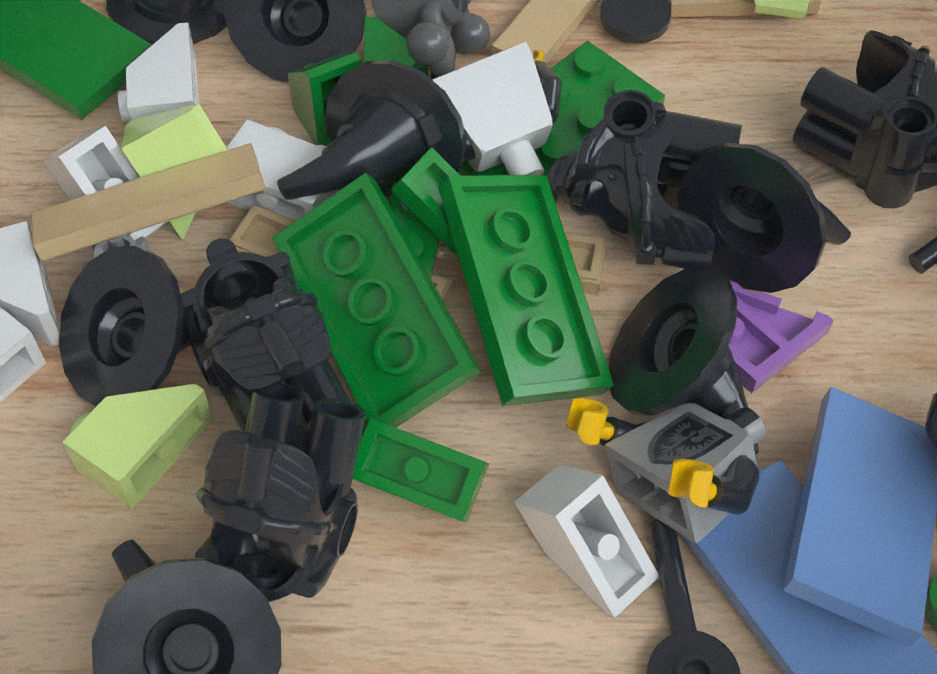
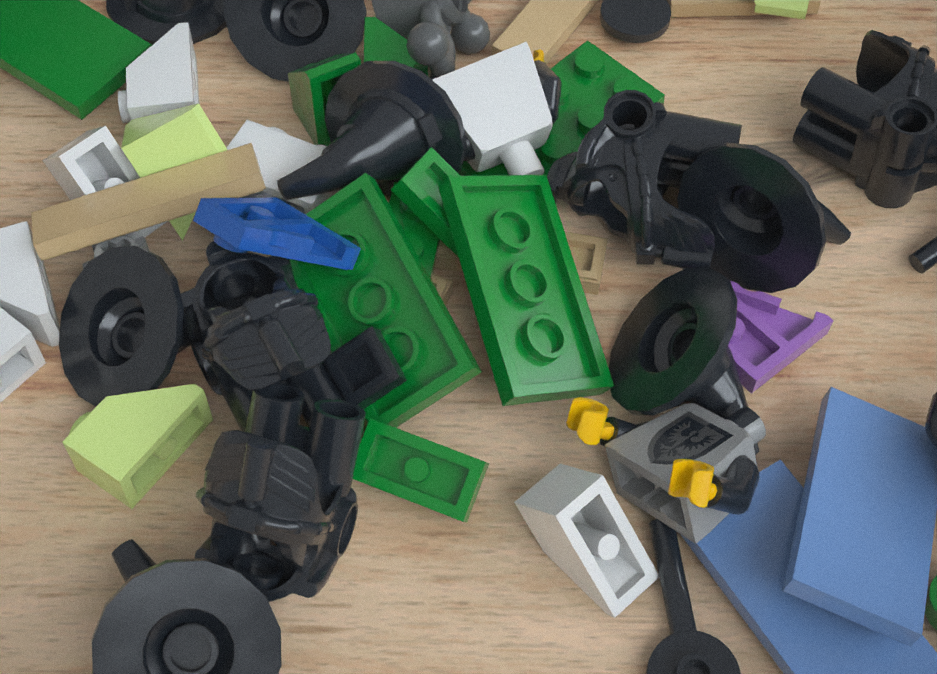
(274, 230): none -> blue wing
(365, 368): none -> black tile

